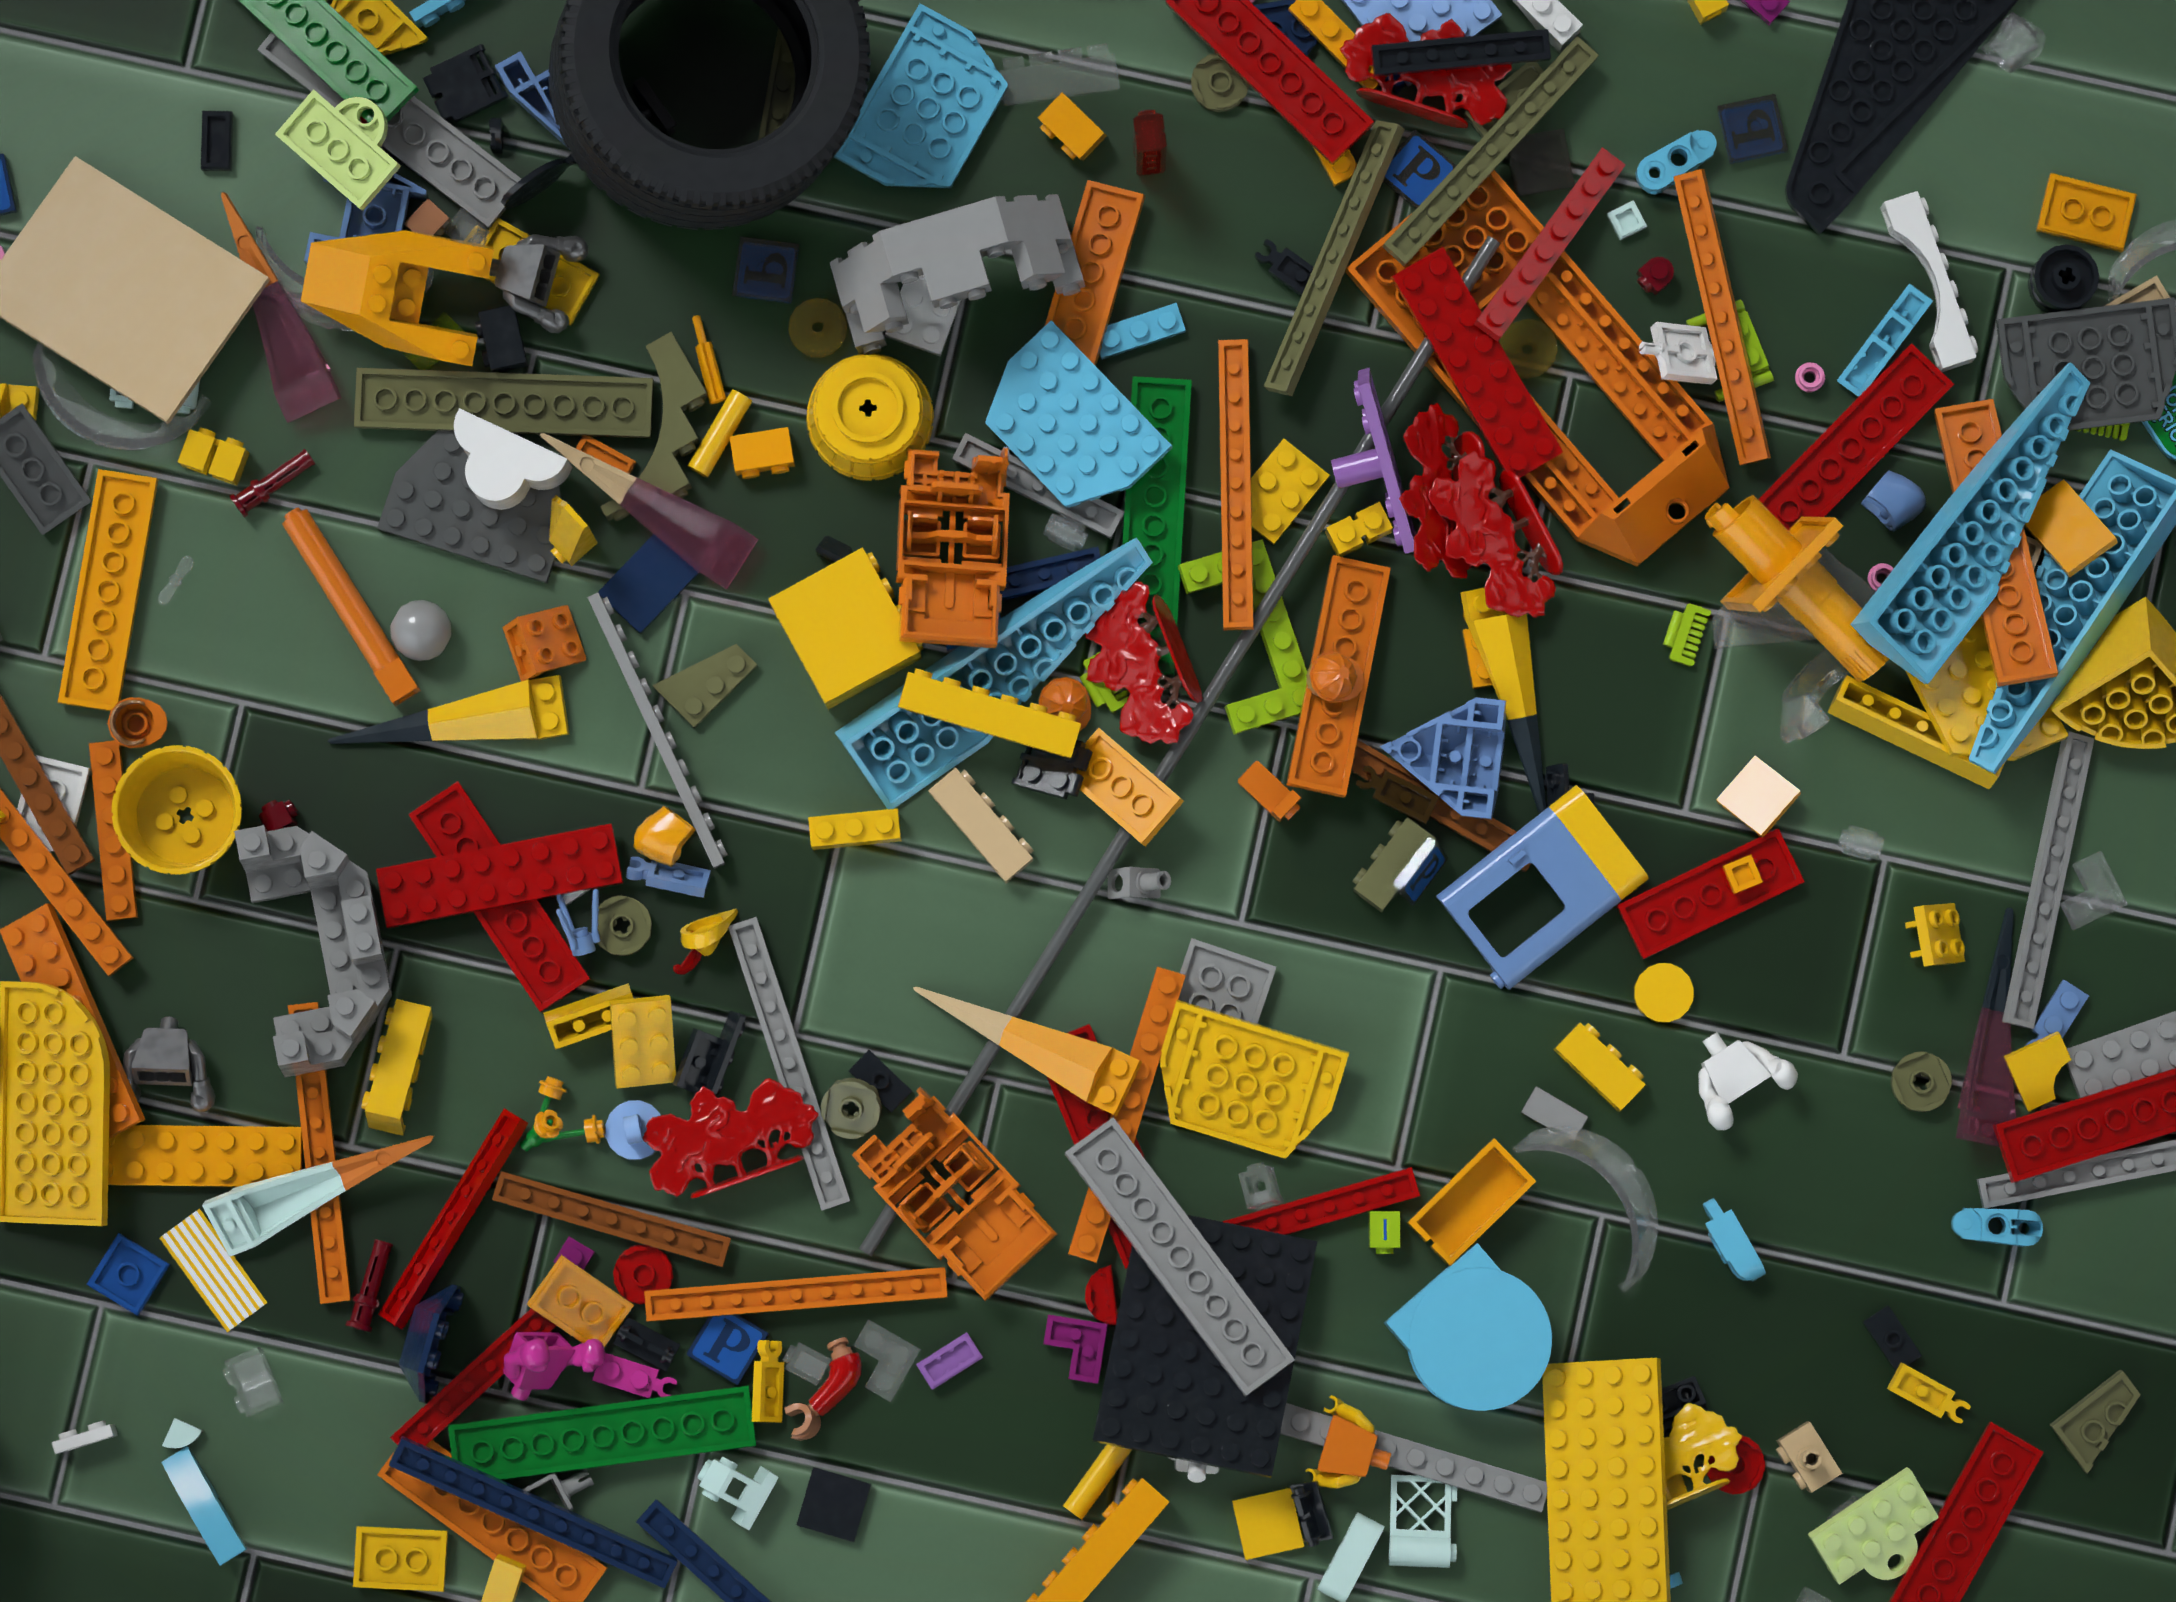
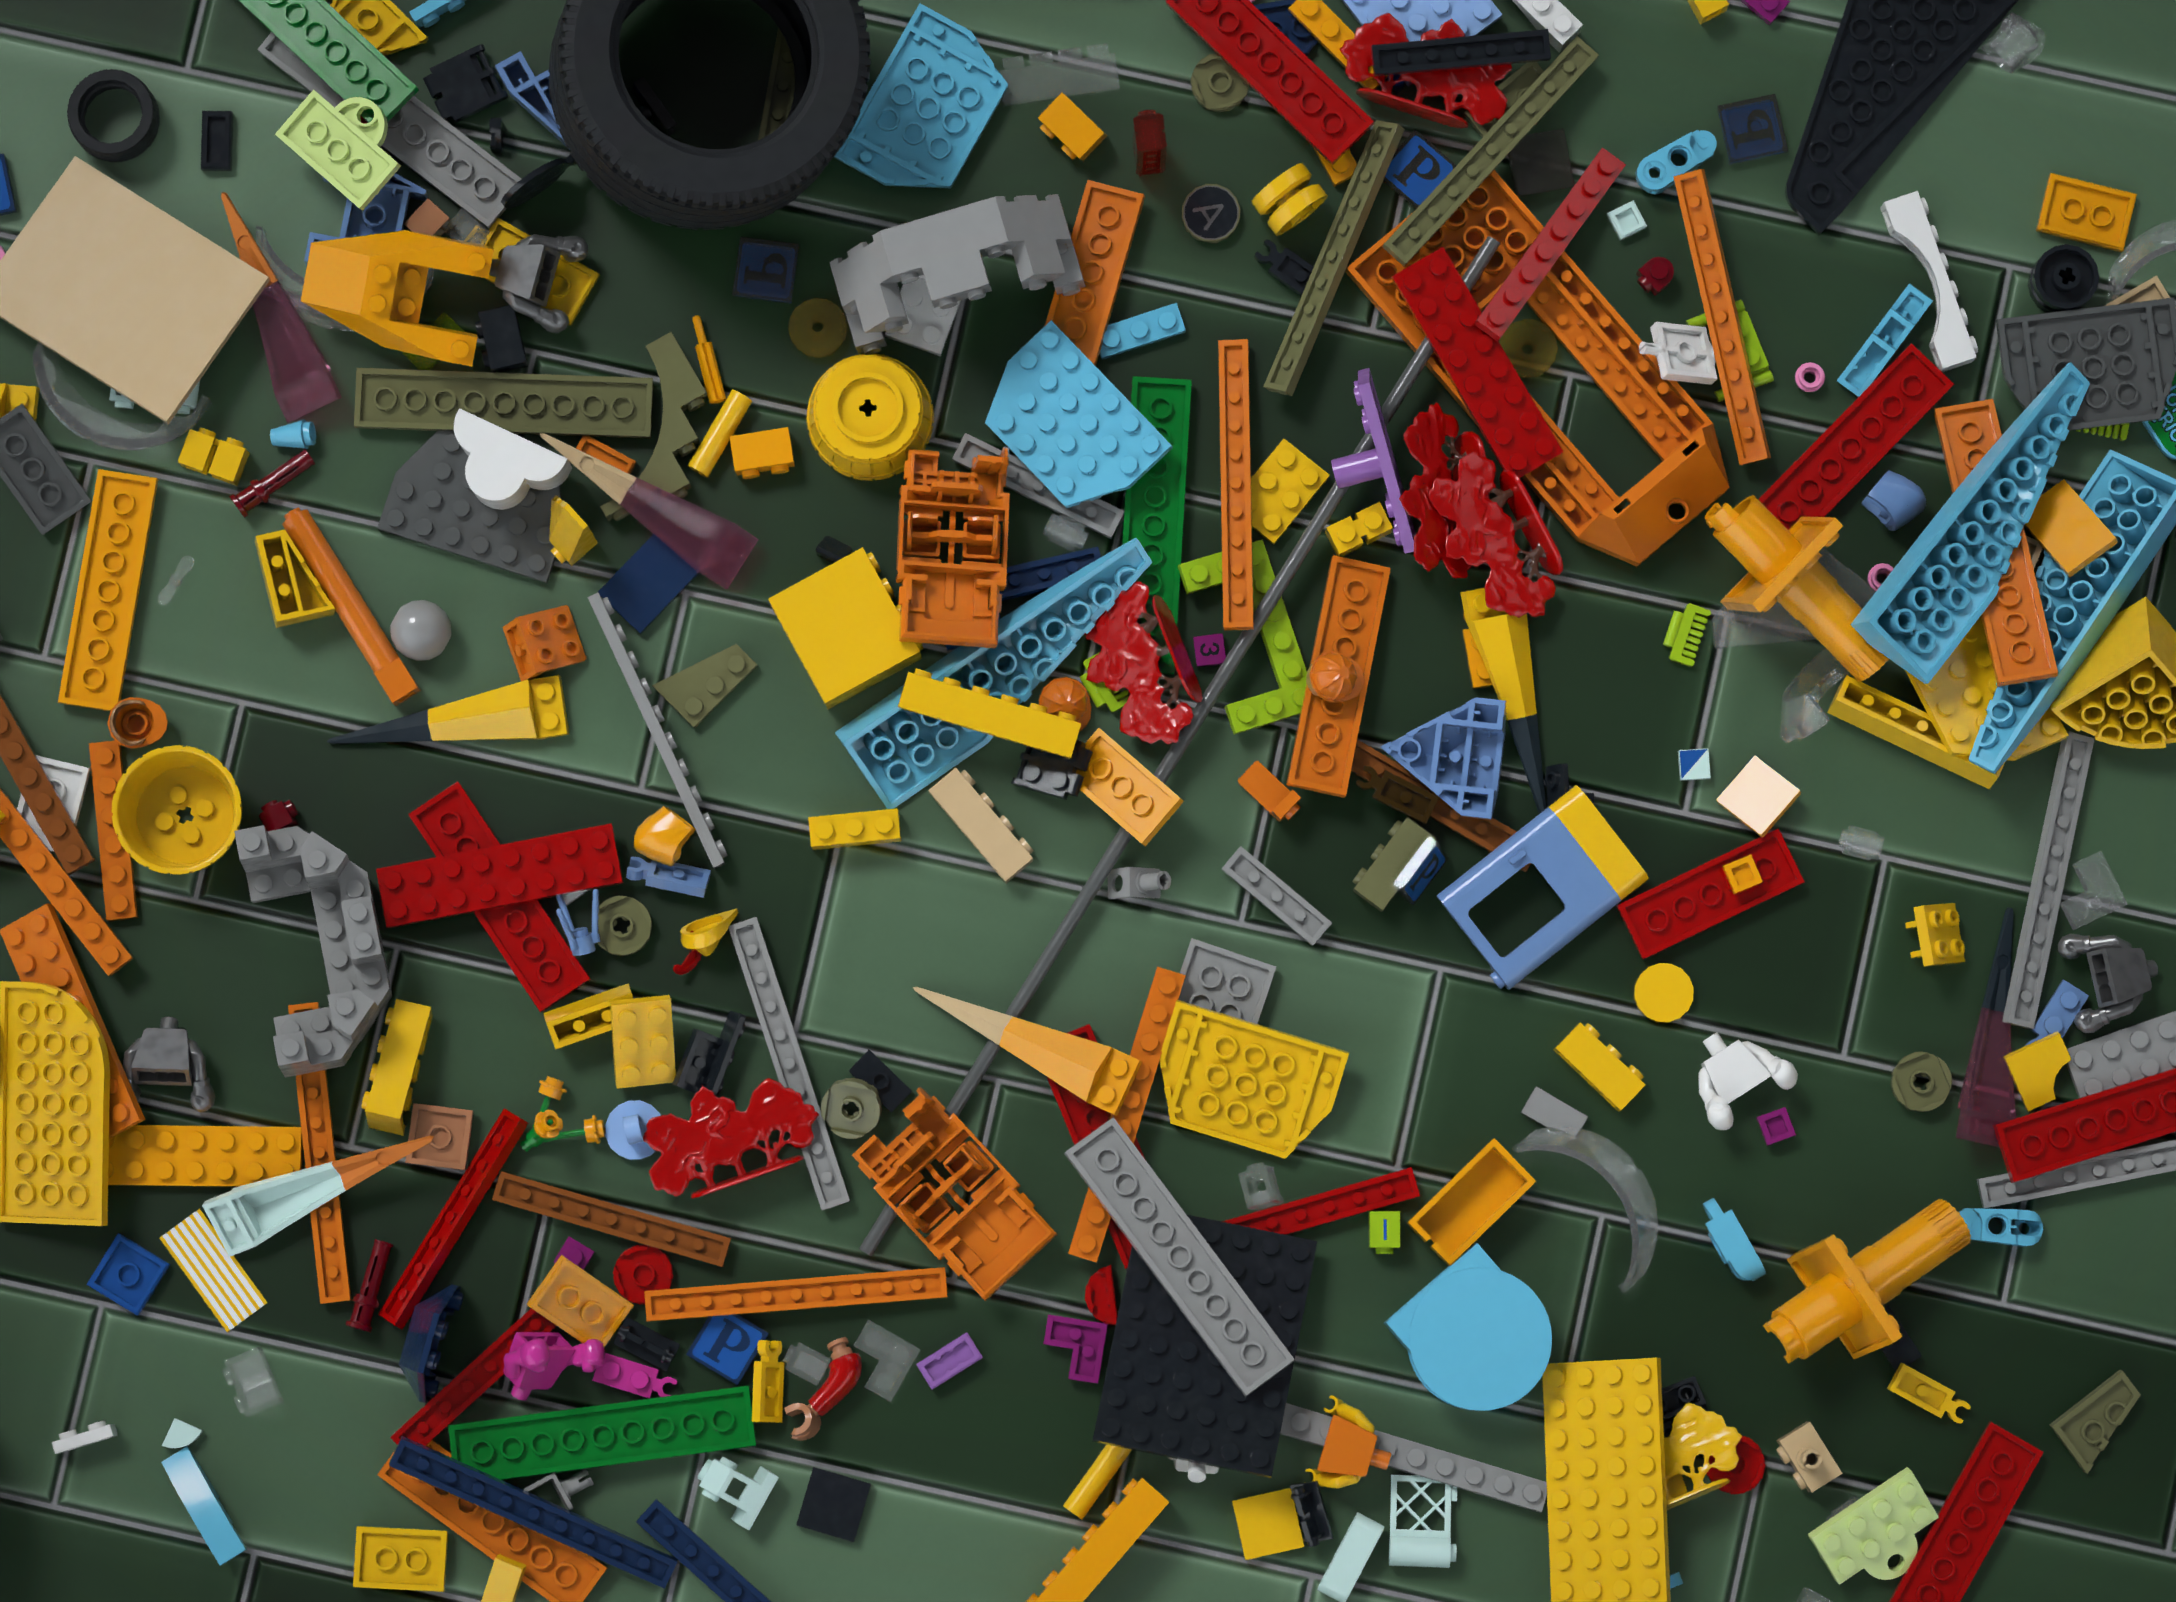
(97, 84): none -> black tyre
(290, 585): none -> yellow wedge
(295, 435): none -> medium azure cone
(451, 1136): none -> nougat plate
(1209, 650): none -> magenta tile
(1210, 213): none -> black tile
(1276, 896): none -> light grey plate
(1289, 199): none -> yellow wheel
(1694, 764): none -> tile
(1775, 1126): none -> magenta plate
(1848, 1294): none -> light orange piece
(2117, 973): none -> flat silver torso

